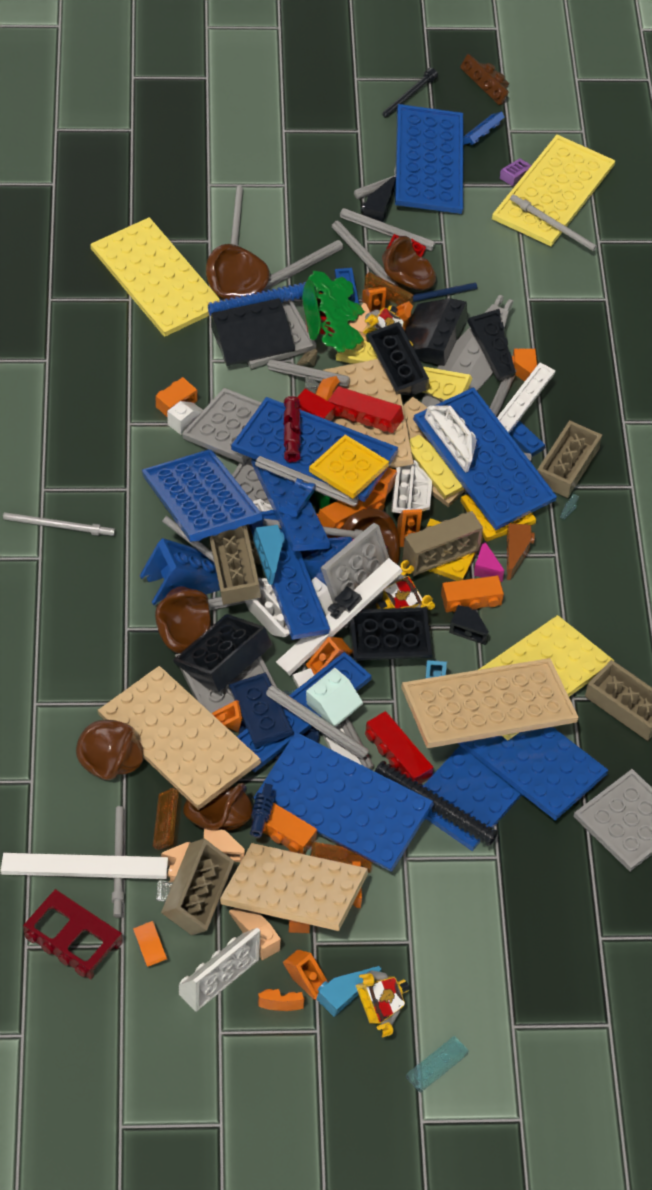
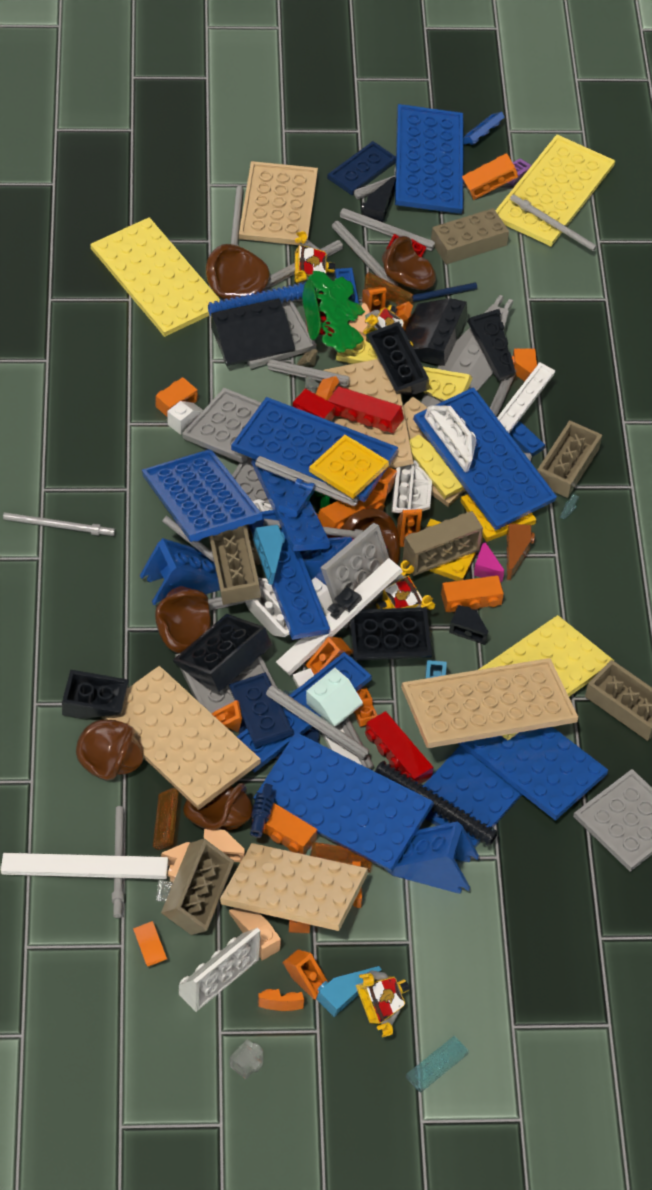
(79, 921): dark red window -> none
(93, 695): none -> black slope
(247, 1059): none -> clear brick
(277, 202): none -> tan plate
(292, 429): dark red piece -> none
(309, 259): none -> torso
(362, 168): none -> dark blue tile
(366, 711): none -> orange slope
(430, 75): black piece -> none
(433, 855): none -> blue ladder
(470, 236): none -> dark tan brick
(487, 78): reddish brown bracket -> none
(490, 176): none -> orange brick

